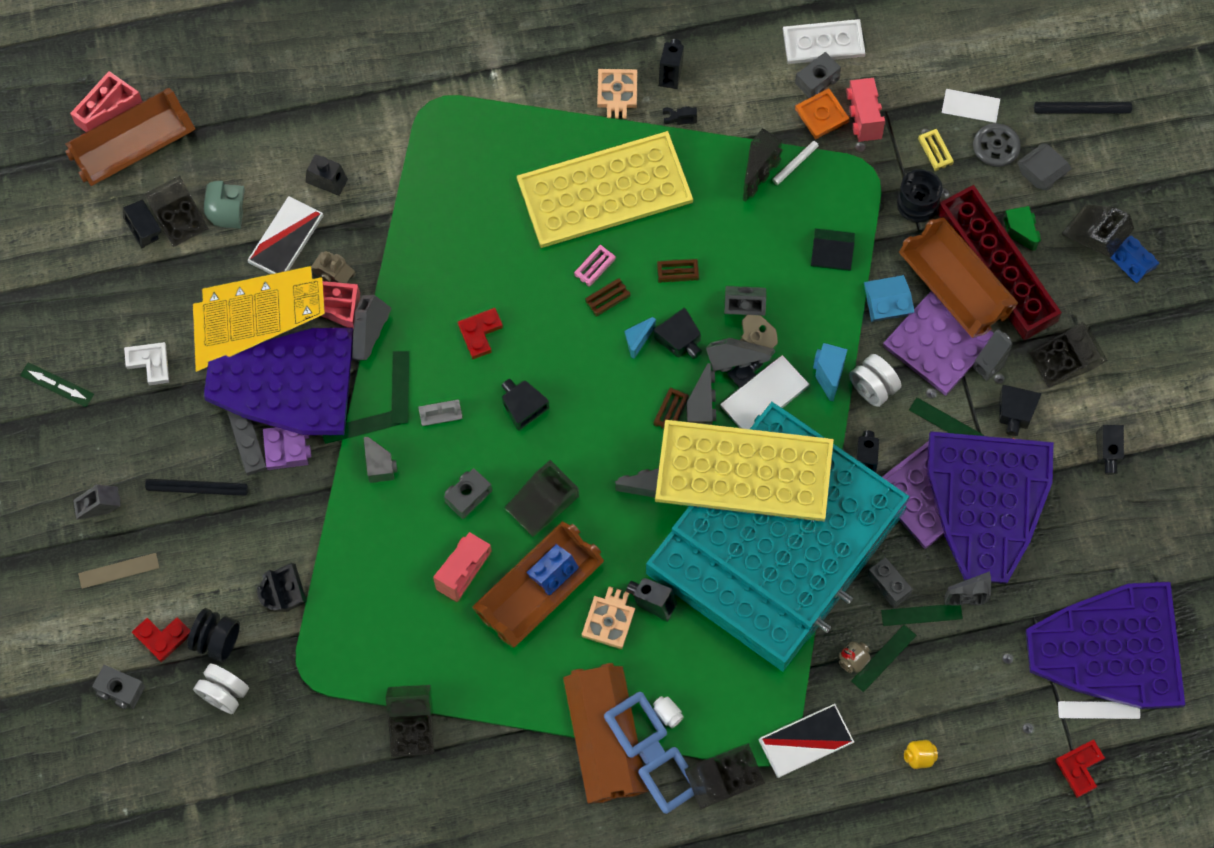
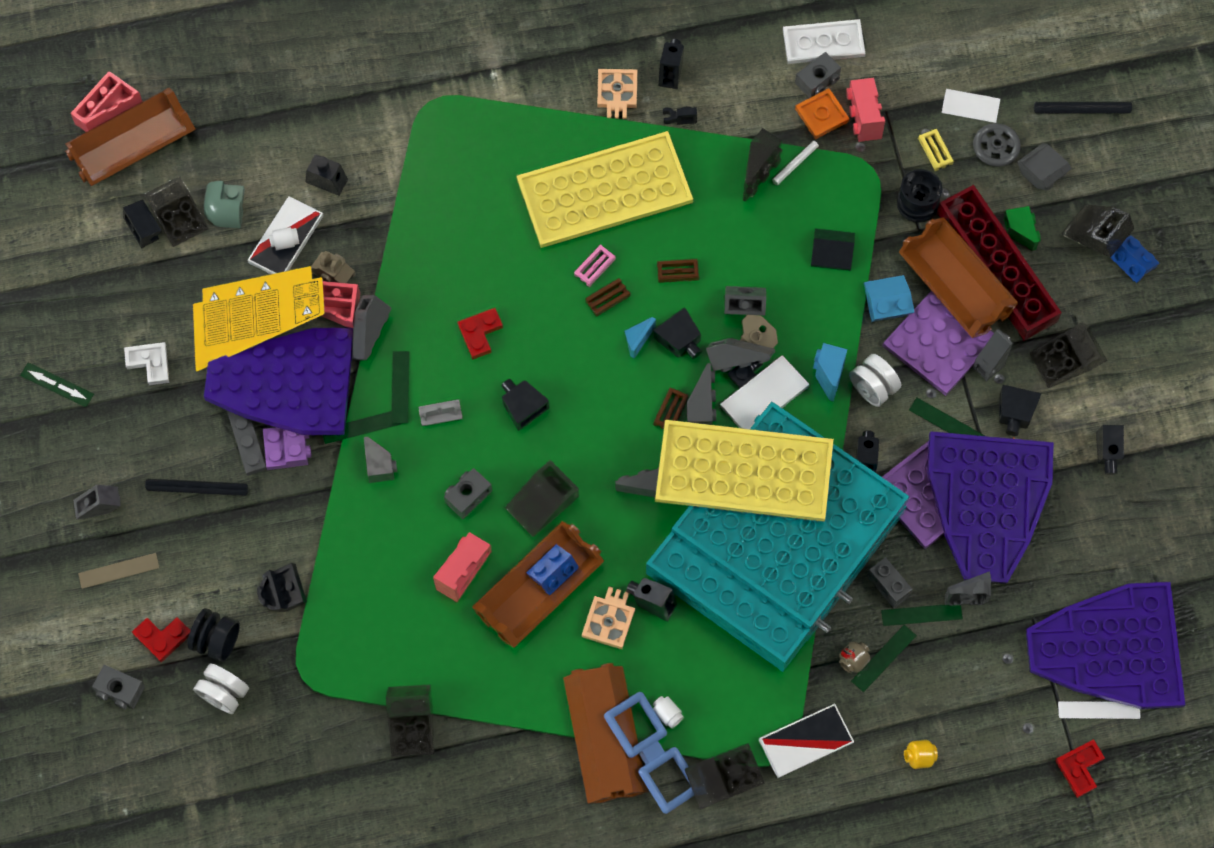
(284, 238): none -> white brick

